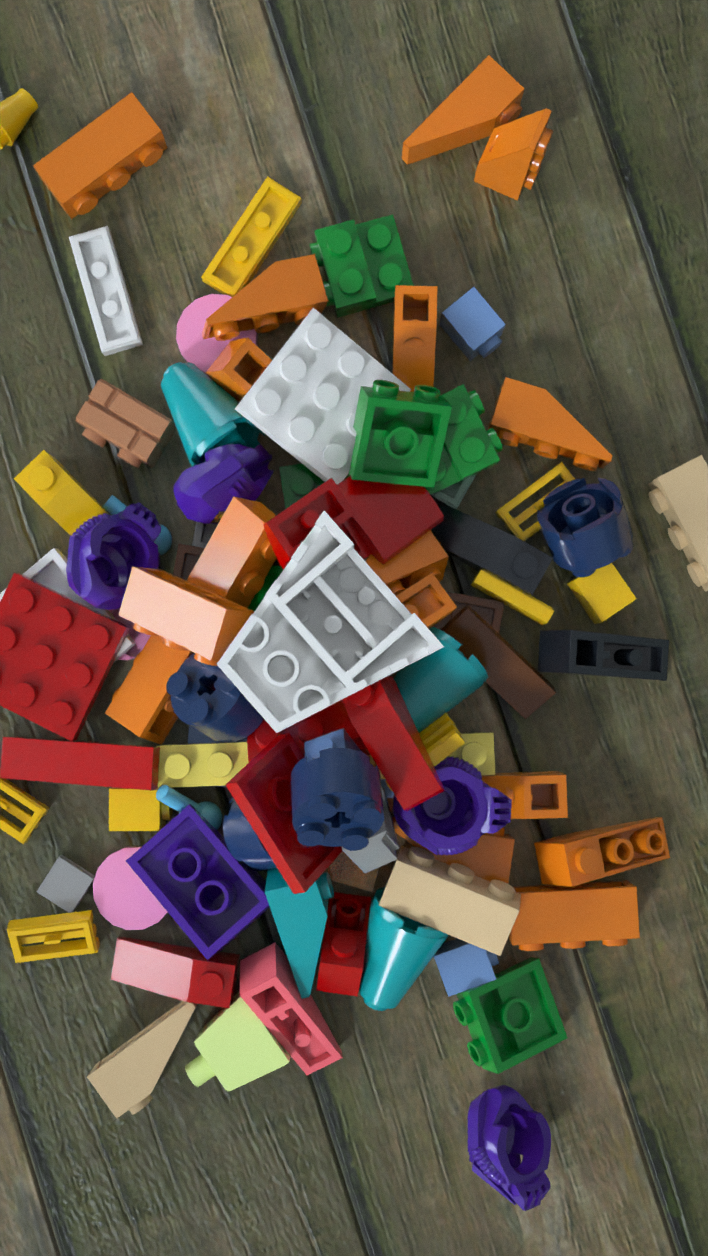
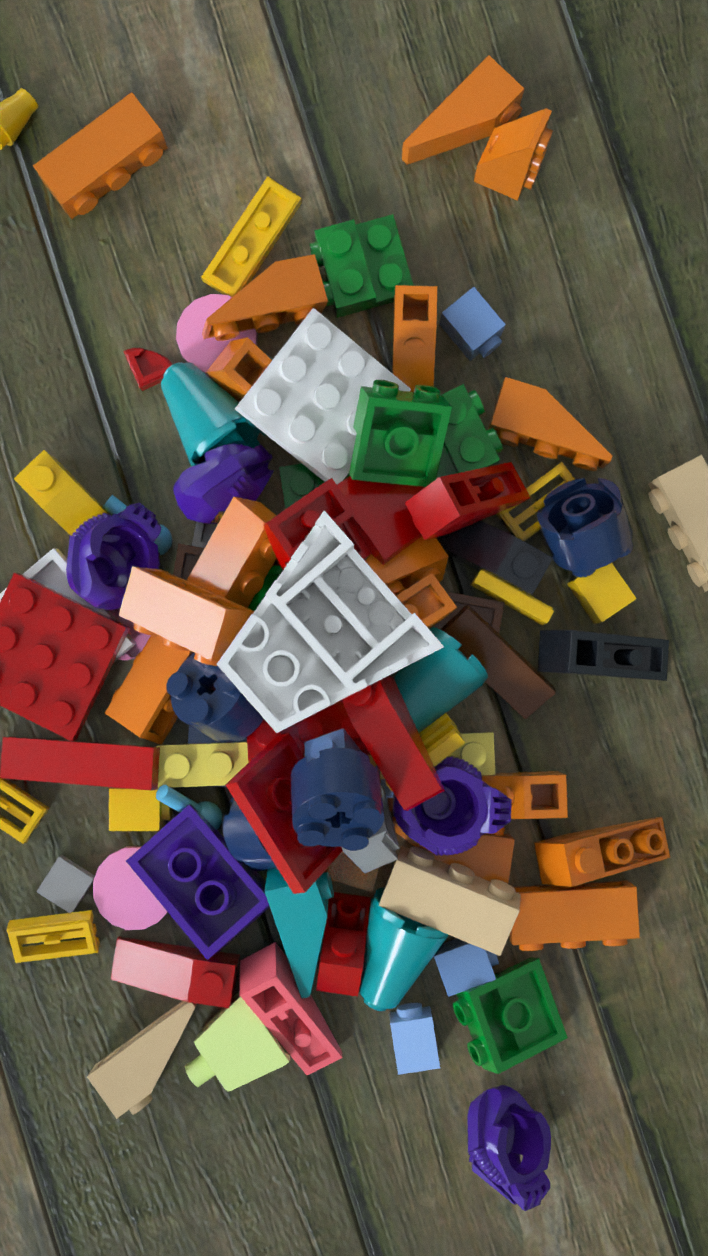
(106, 291): white tile -> none
(126, 424): nougat brick -> none
(147, 366): none -> red tile
(414, 1038): none -> light blue brick
(465, 499): none -> red slope

